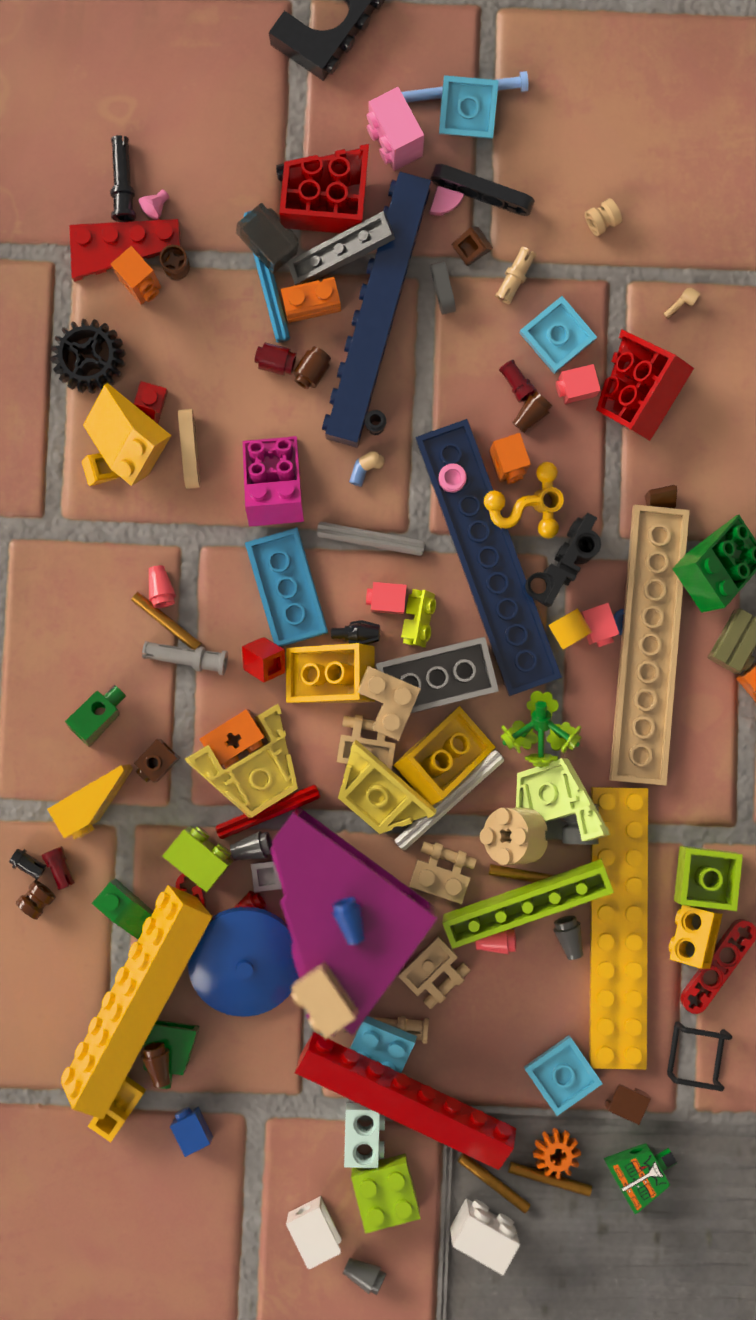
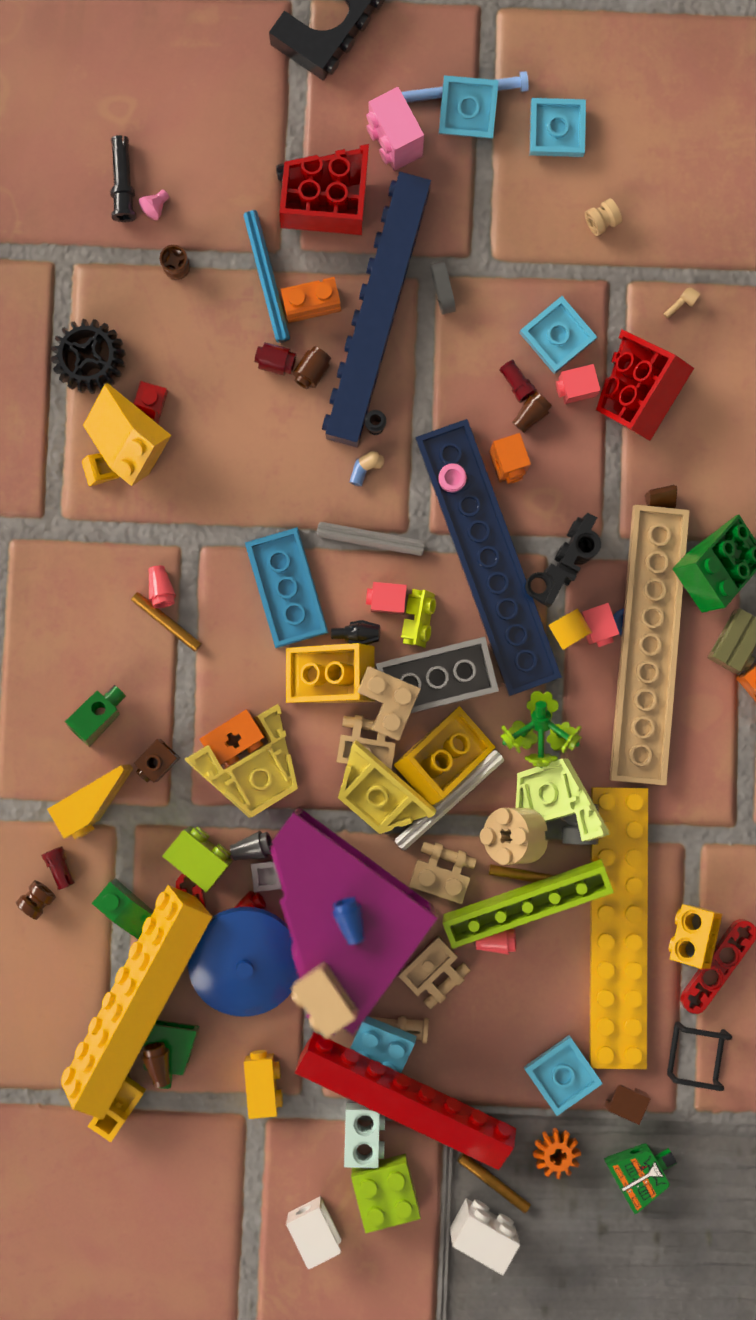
(27, 864): black pin -> none
(99, 244): red wing -> none
(136, 275): orange brick -> none
(189, 448): tan beam -> none
(191, 1130): blue brick -> none
(197, 658): light grey pin -> none
(261, 1085): none -> yellow brick
(263, 659): red panel -> none
(267, 237): clear smoke brick -> none
(272, 481): dark pink slope -> none
(282, 806): red axle -> none
(341, 249): dark grey plate -> none
(365, 1275): dark grey cone -> none
(445, 201): bright pink tile -> none
(472, 245): reddish brown slope -> none
(482, 189): black beam -> none
(515, 275): tan pin -> none
(539, 1176): pearl gold bar -> none
(548, 526): yellow piece -> none
(557, 127): none -> medium azure plate
(569, 935): dark grey cone -> none
(708, 878): lime brick -> none

